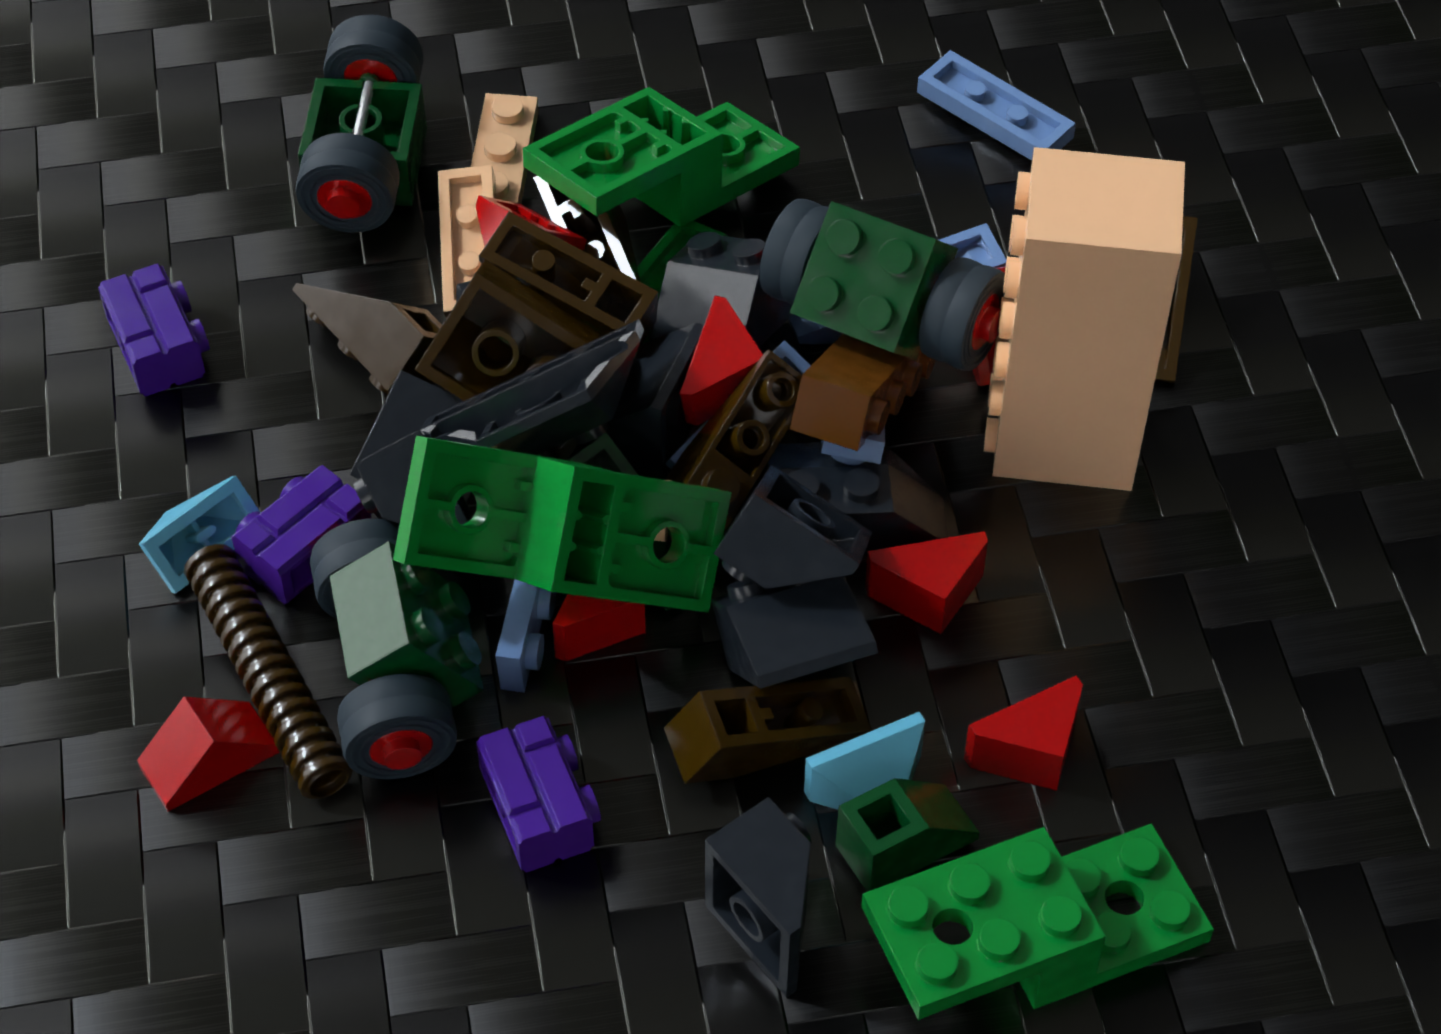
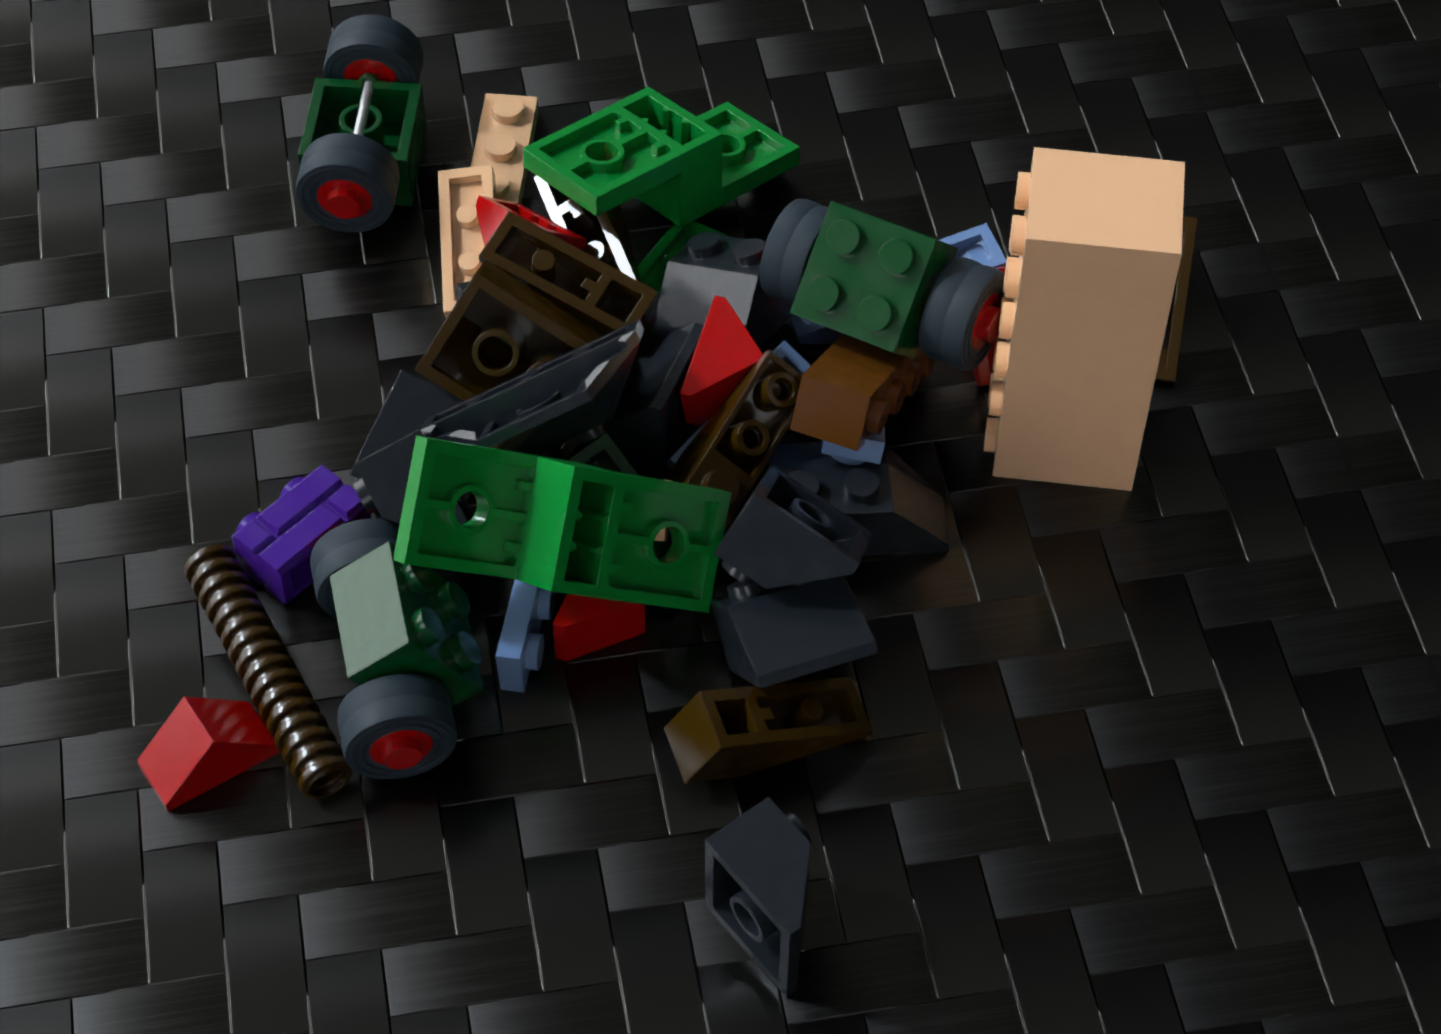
(153, 328): dark purple brick -> none
(193, 525): medium azure slope -> none
(373, 331): dark brown slope -> none
(537, 792): dark purple brick -> none
(865, 762): medium azure slope -> none
(900, 830): dark green slope -> none
(927, 577): red slope -> none
(994, 106): medium blue plate -> none
(1028, 737): red slope -> none
(1035, 919): green bracket -> none

